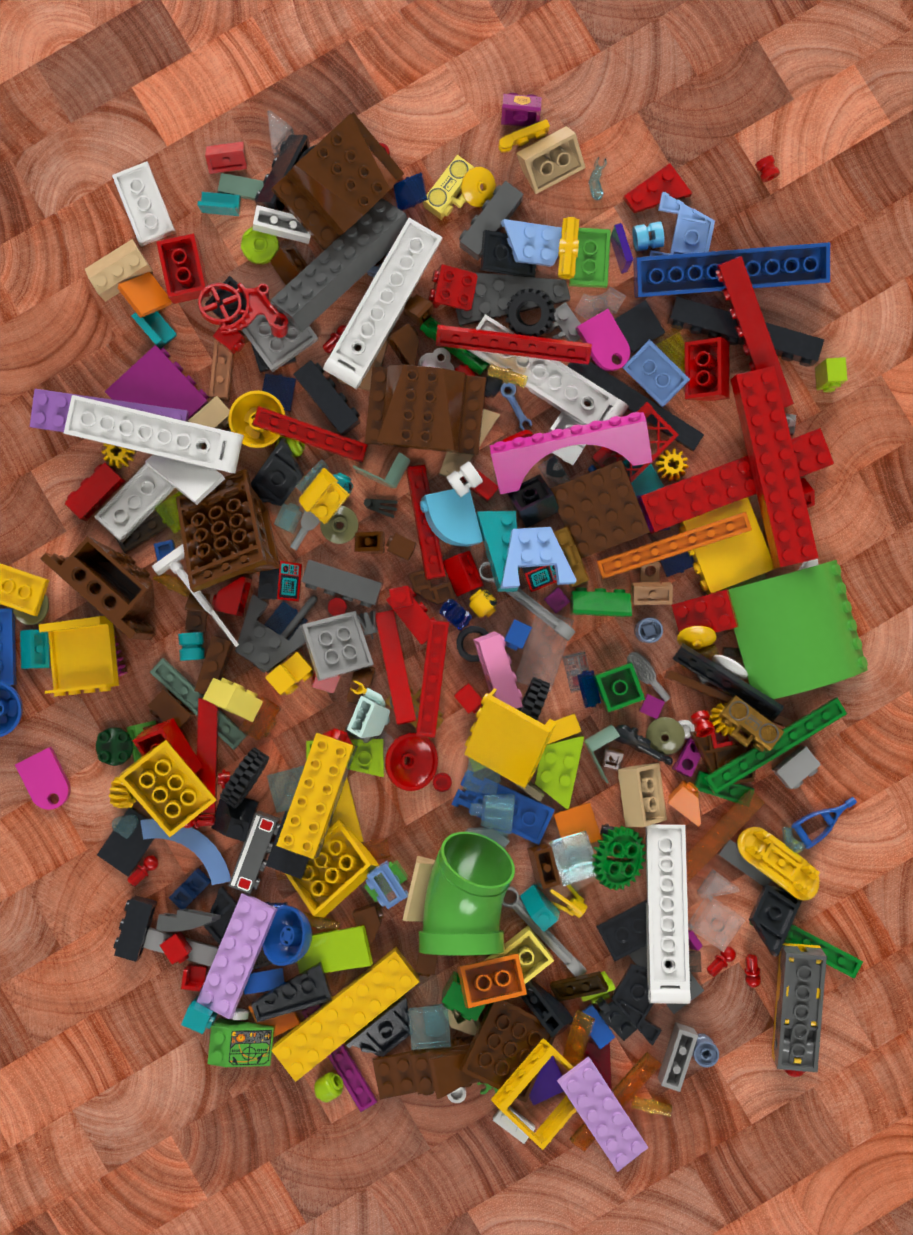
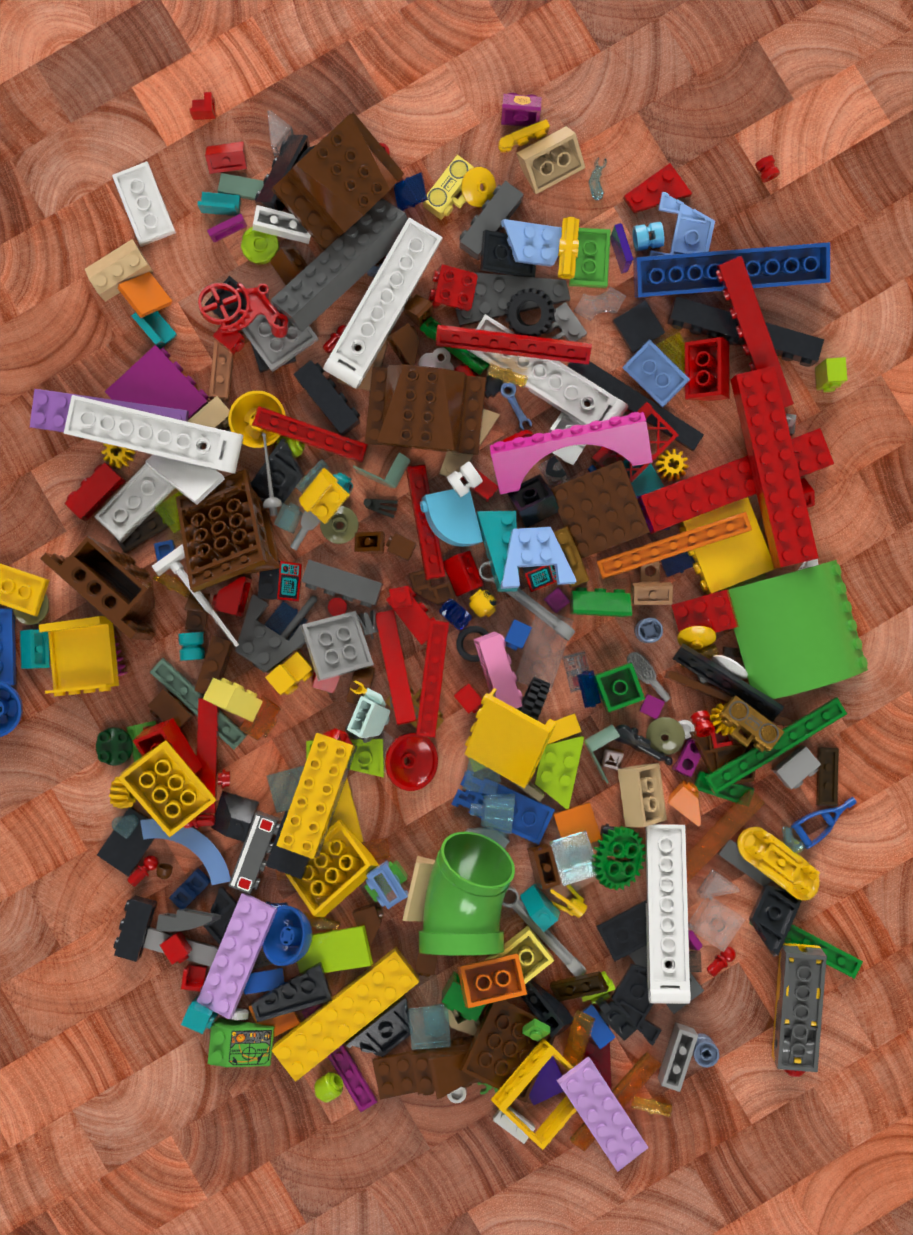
(44, 776): dark pink tile -> none
(164, 870): none -> reddish brown hinge
(182, 268): red brick -> none
(203, 108): none -> red panel
(227, 228): none -> magenta tile
(244, 777): black tyre -> none
(271, 502): none -> light grey sword
(281, 388): clear blue piece -> none
(442, 782): red plate -> none
(536, 1030): none -> bright green plate
(605, 340): dark pink tile -> none
(752, 971): red axle -> none
(827, 776): none -> dark brown tile

